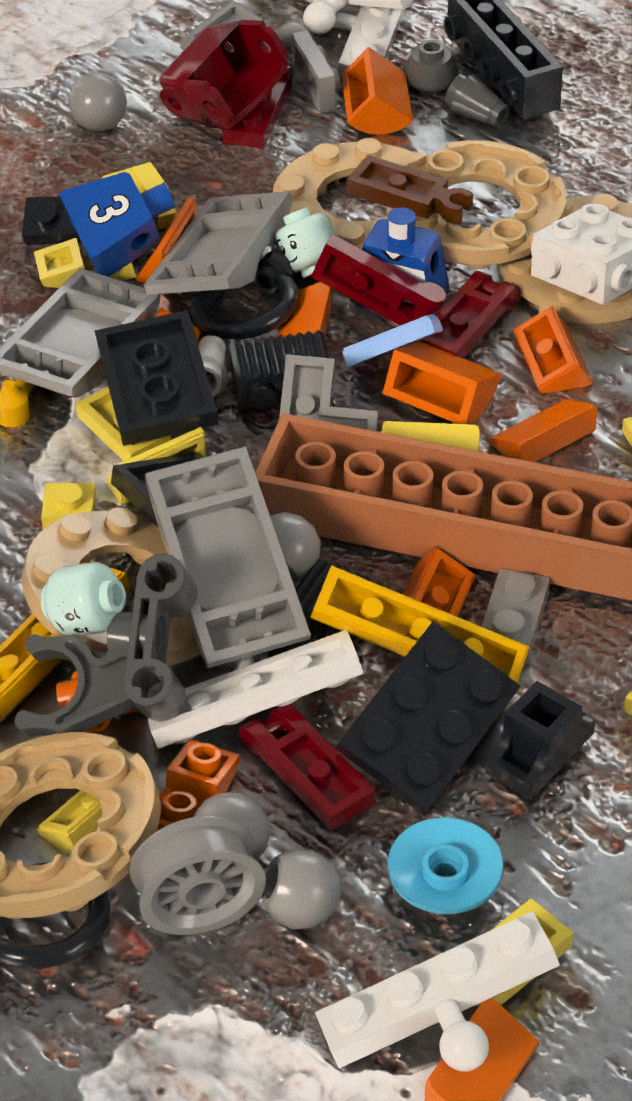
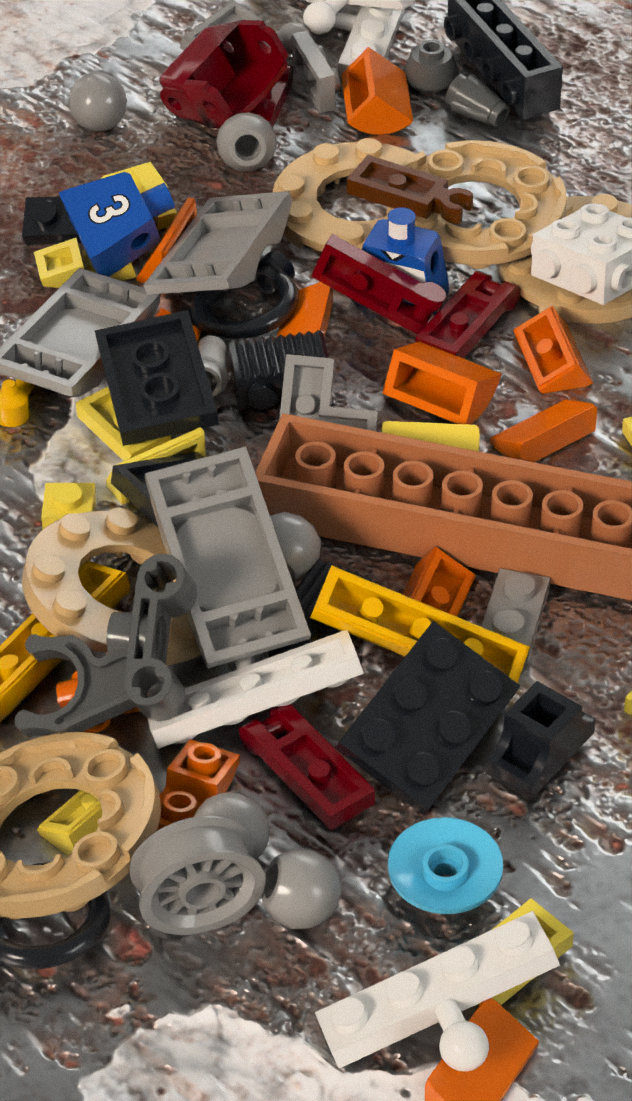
(82, 598): light aqua head -> none
(246, 142): none -> light grey piece
(304, 239): light aqua head -> none
(392, 339): light blue tile -> none

